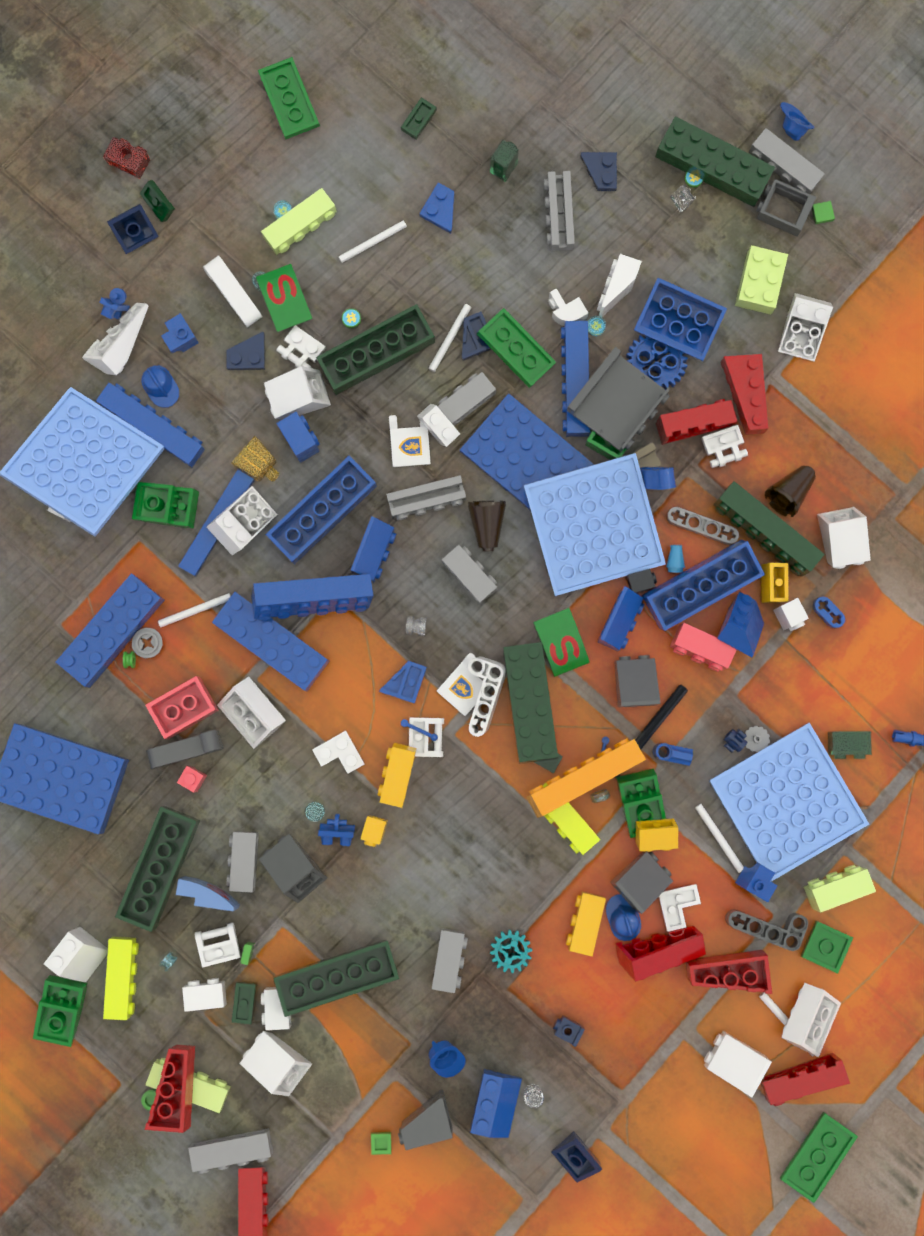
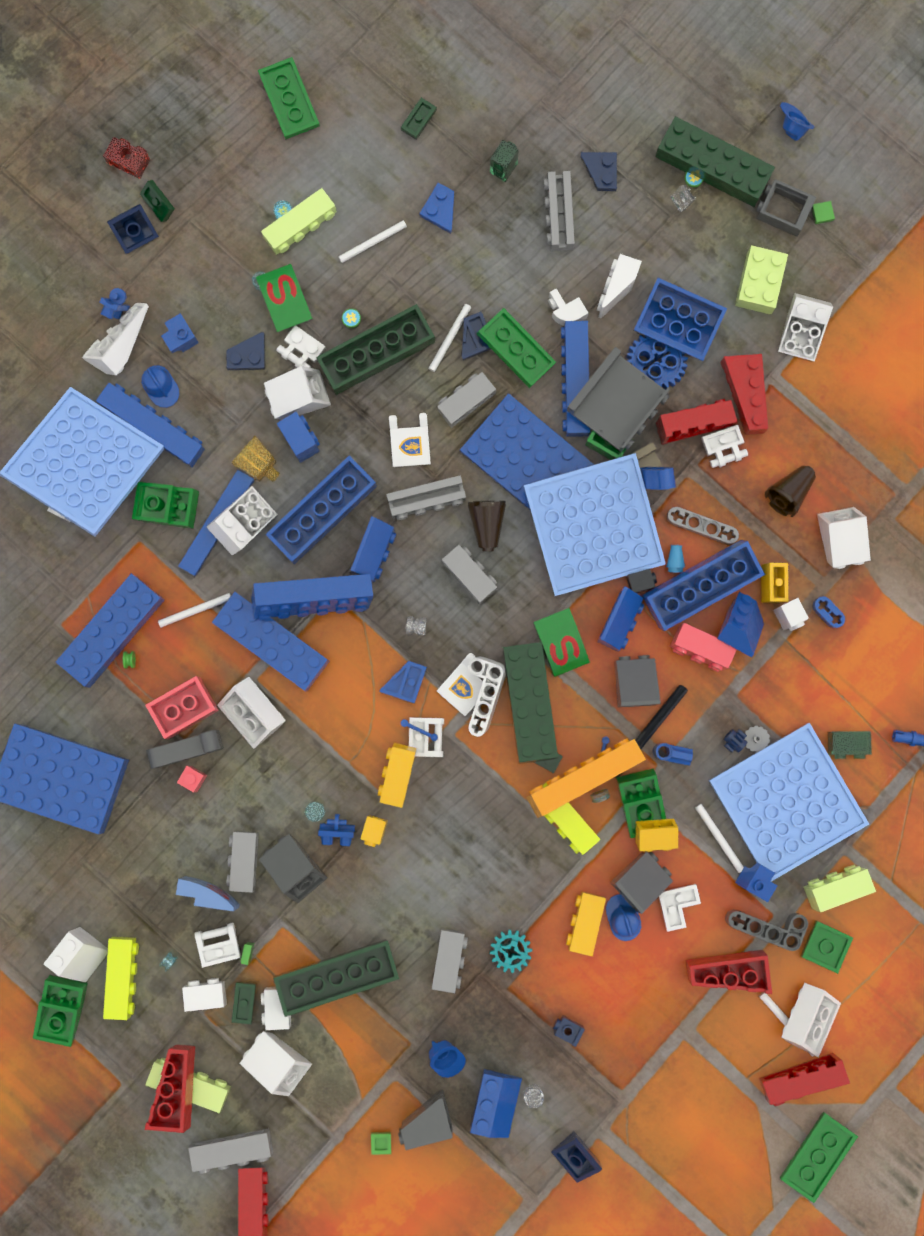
(138, 644): light grey gear -> none
(148, 1098): bright green tile -> none
(157, 868): dark green brick -> none
(232, 291): white beam -> none
(341, 747): white plate -> none
(438, 425): white brick -> none
(596, 325): clear light blue tile -> none
(660, 952): red wedge -> none
(737, 1063): white slope -> none
(768, 529): dark green brick -> none
(787, 162): light grey brick -> none

